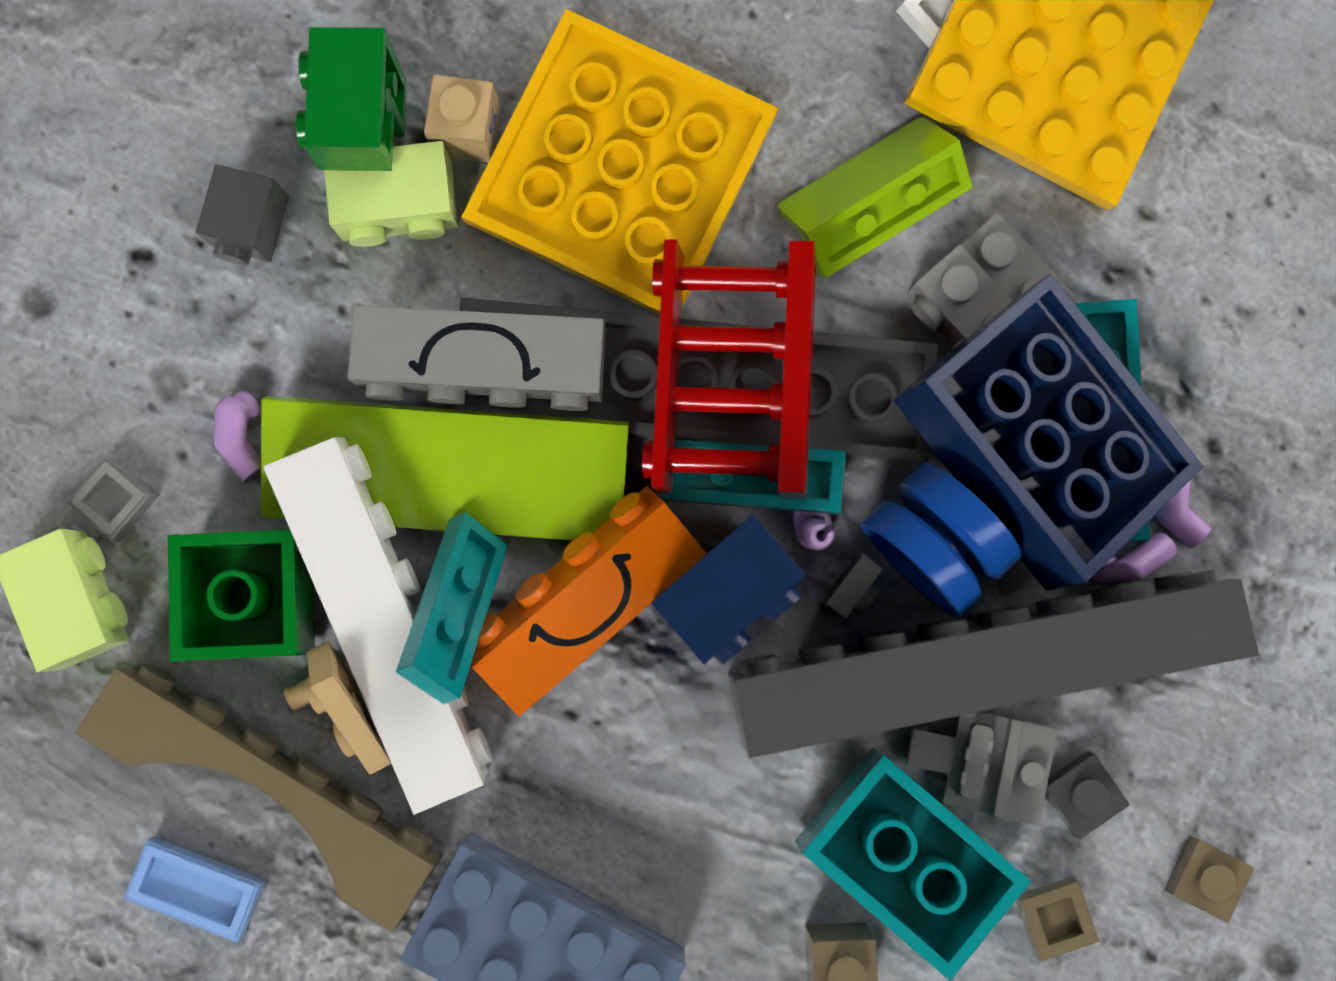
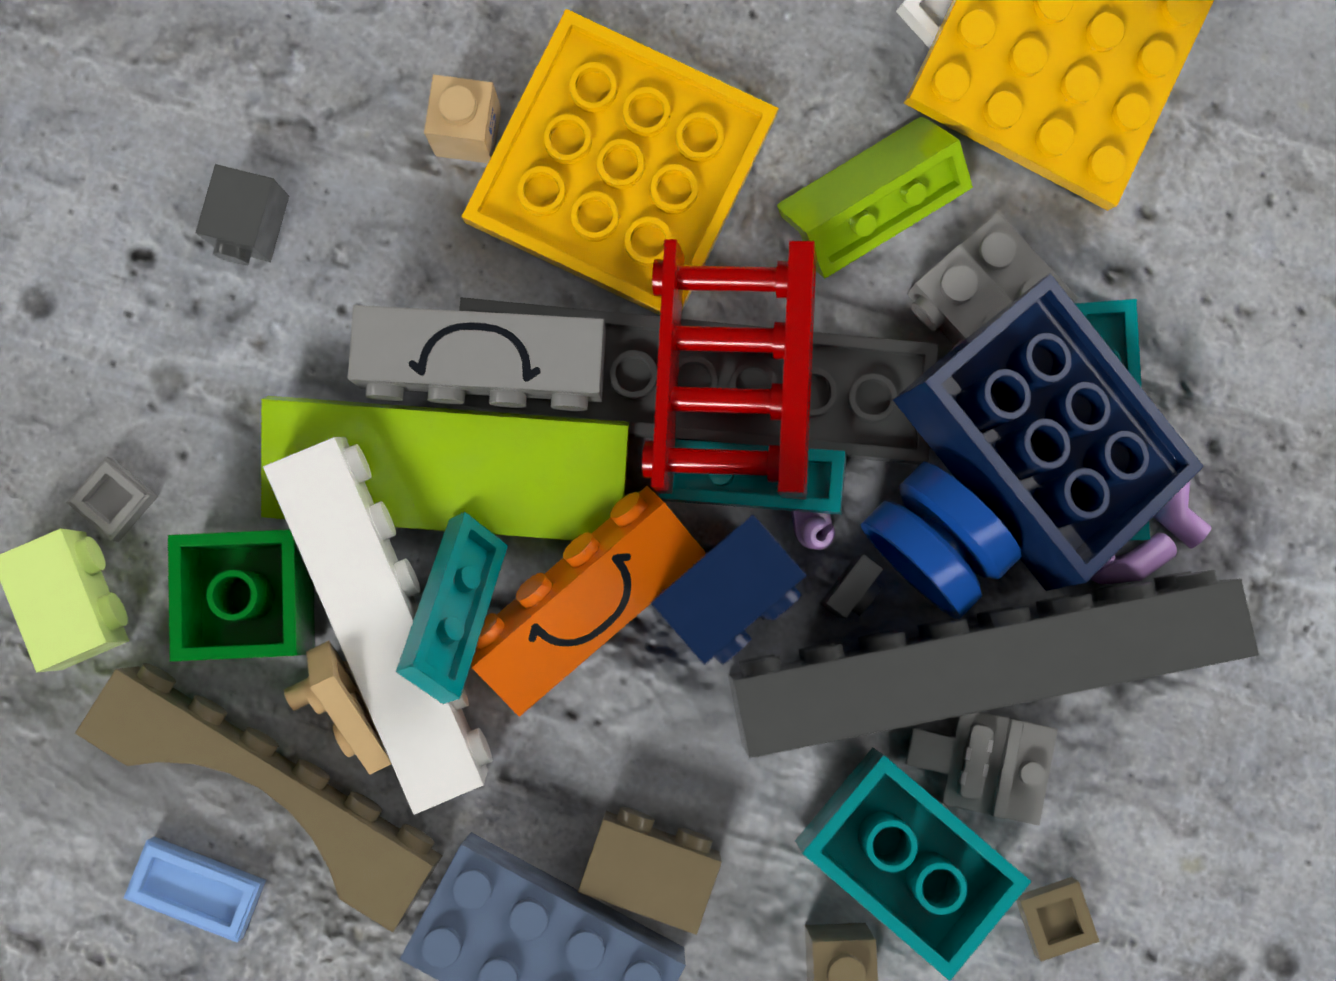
(231, 434): lavender arm -> none
(351, 99): green brick -> none
(409, 200): yellowish green brick -> none
(651, 869): none -> dark tan brick
(1084, 795): dark grey plate -> none
(1209, 879): dark tan plate -> none

